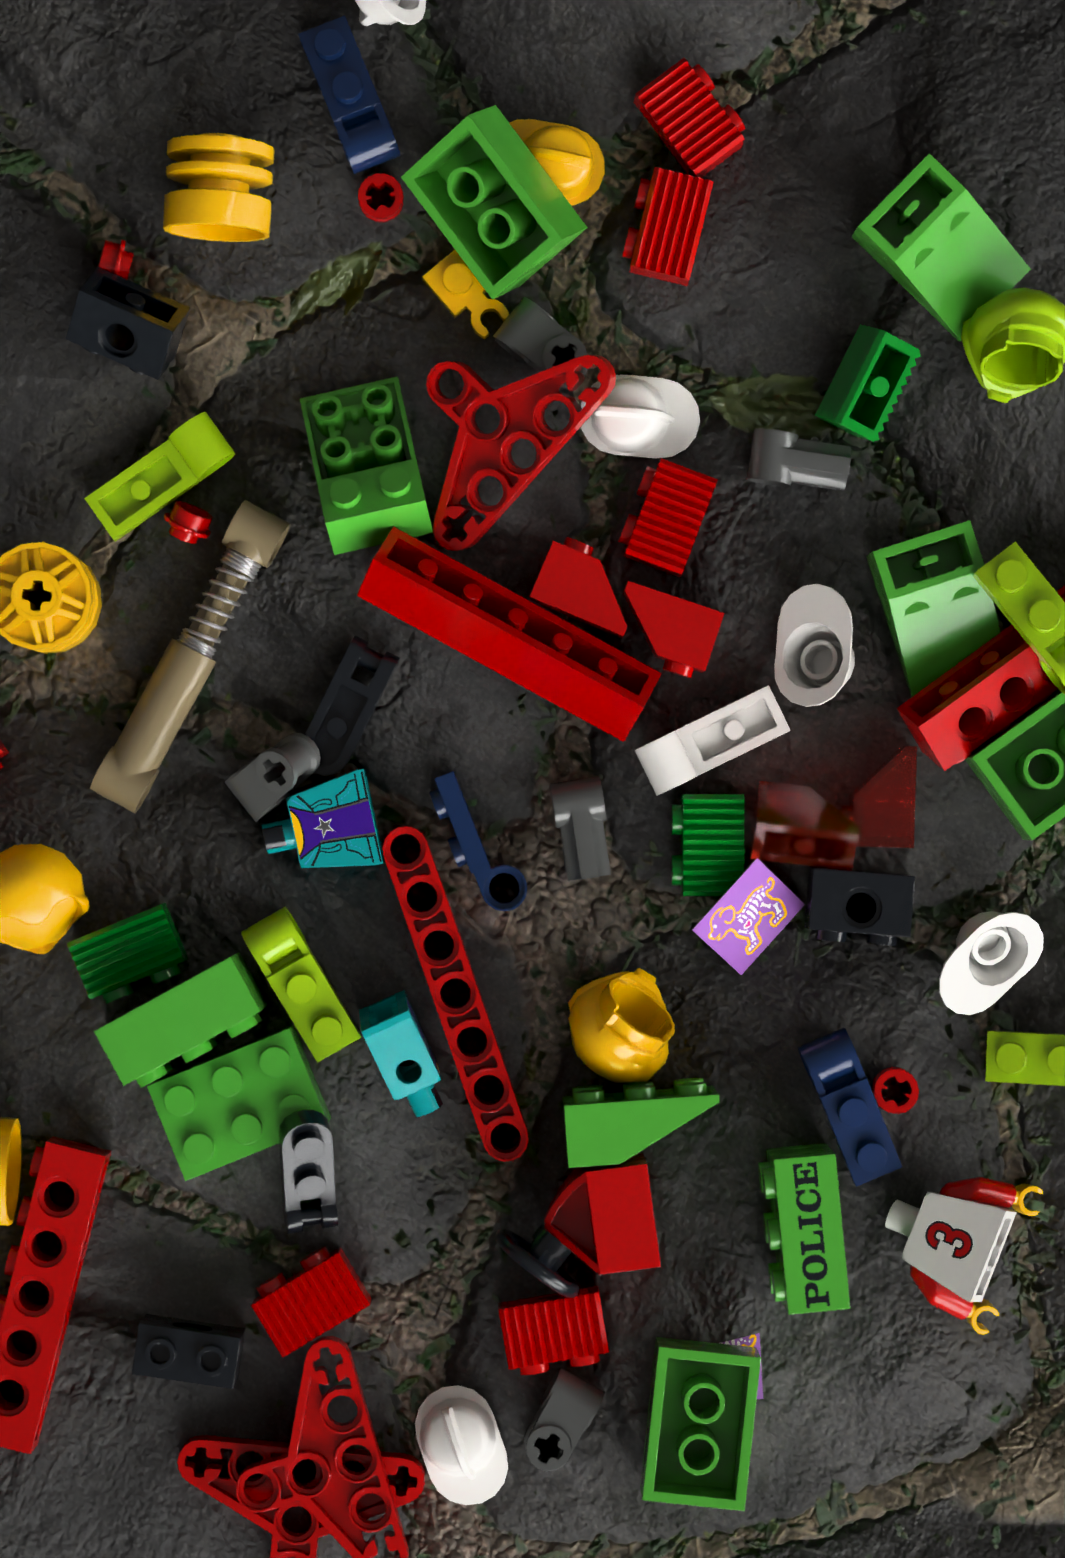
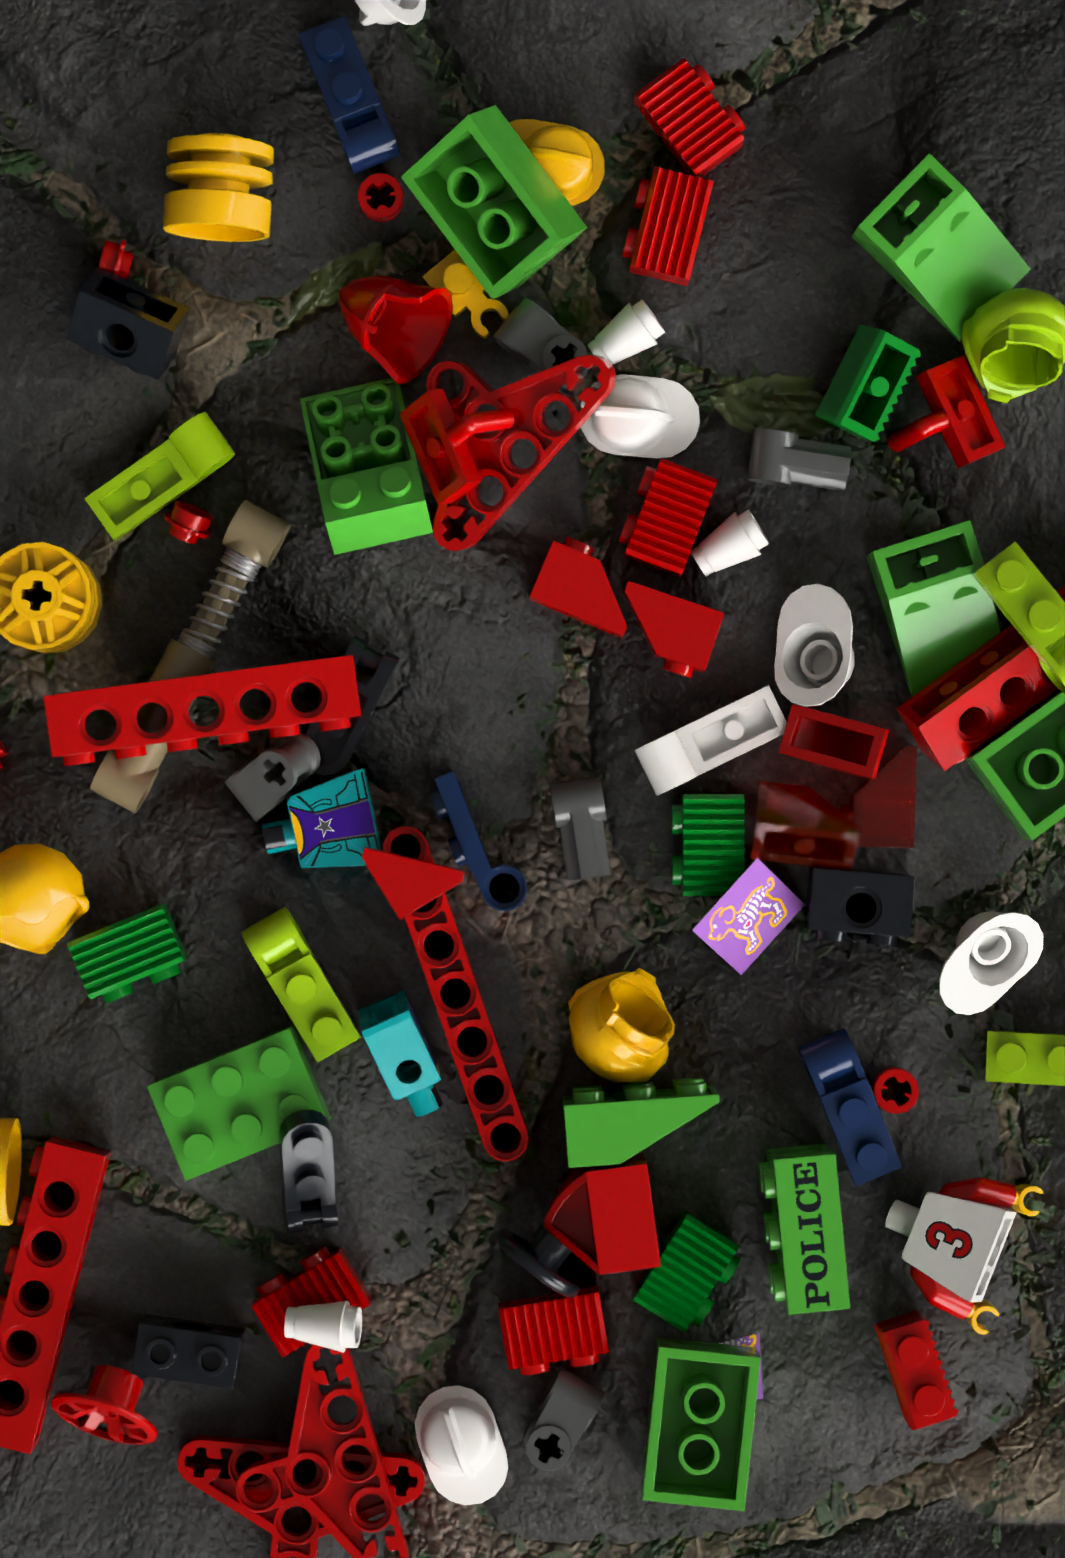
(108, 1400): none -> red wheel
(182, 1022): bright green brick -> none
(325, 1325): none -> white cone
(331, 676): none -> red brick
(397, 322): none -> red helmet
(409, 881): none -> red slope
(442, 442): none -> red plate
(508, 634): red brick -> none
(627, 333): none -> white cone
(691, 1265): none -> green brick
(730, 543): none -> white cone
(833, 741): none -> red slope
(916, 1370): none -> red brick
(956, 413): none -> red plate

